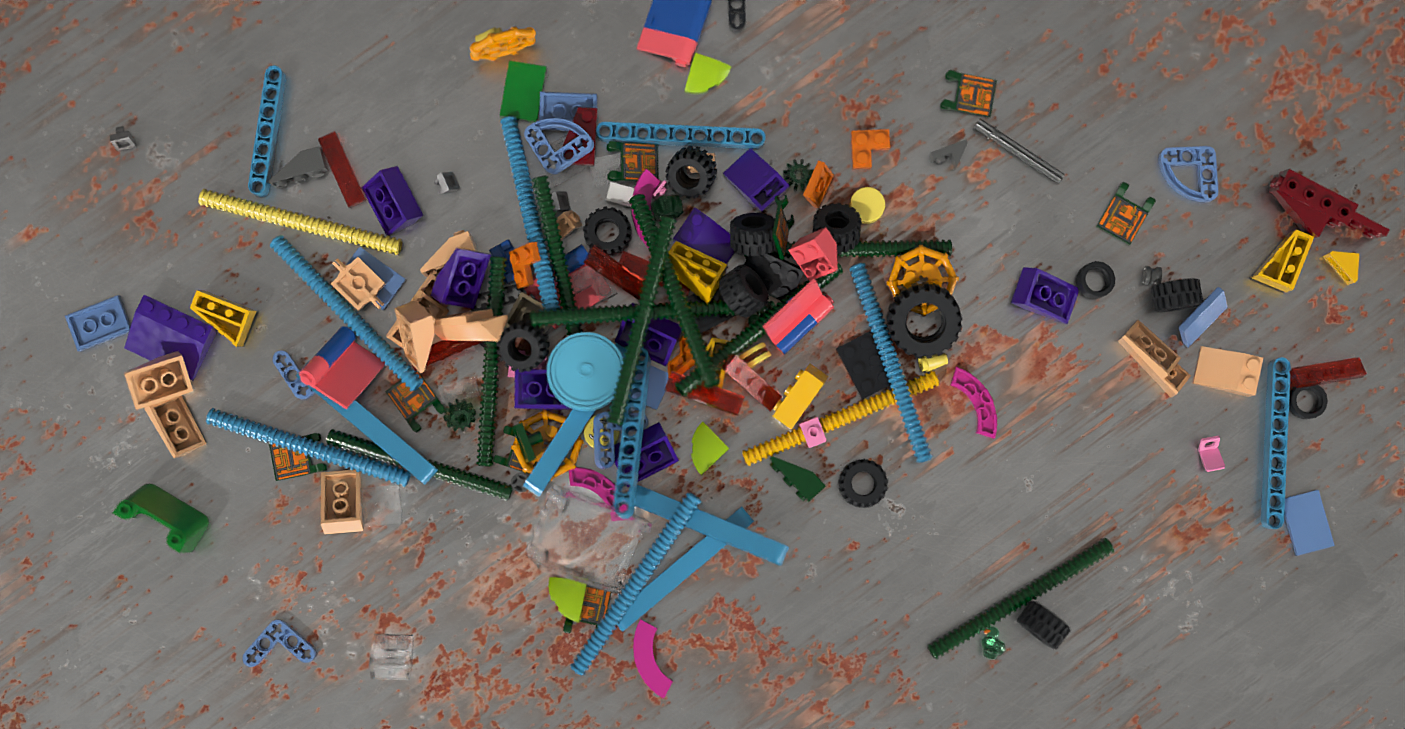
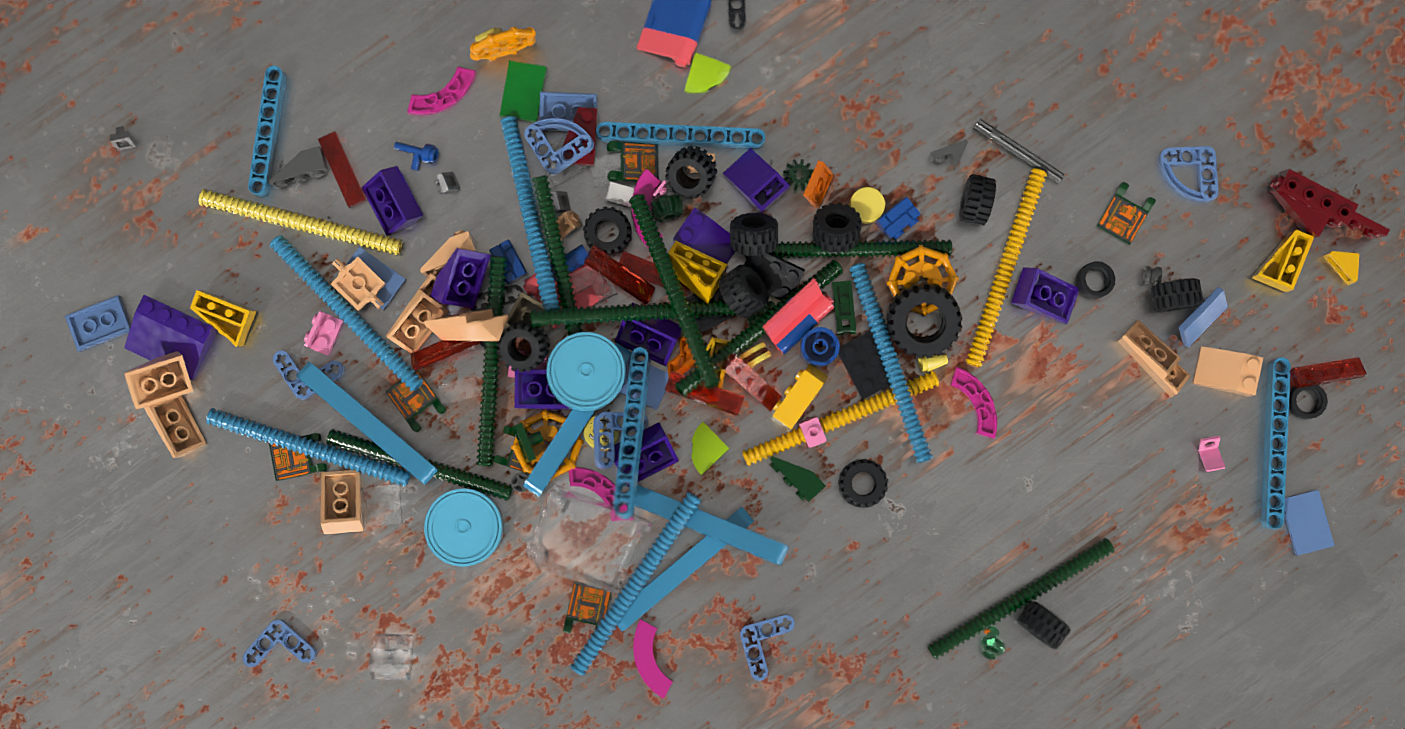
(185, 522): green windscreen -> none
(323, 333): none -> bright pink bracket
(341, 368): coral door -> none
(416, 332): light nougat slope -> none
(428, 153): none -> blue piece
(444, 98): none -> dark pink tile
(459, 415): clear green gear -> none
(463, 527): none -> medium azure brick
(521, 259): orange plate -> none
(567, 596): lime brick -> none
(641, 320): dark green piece -> none
(759, 635): none -> medium blue beam
(781, 226): flag -> none
(810, 353): none -> blue brick
(816, 254): coral slope -> none
(844, 307): none -> dark green plate
(863, 142): orange plate -> none
(898, 218): none -> blue brick
(973, 94): flag -> none
(977, 199): none -> black tyre
(1006, 267): none -> yellow piece

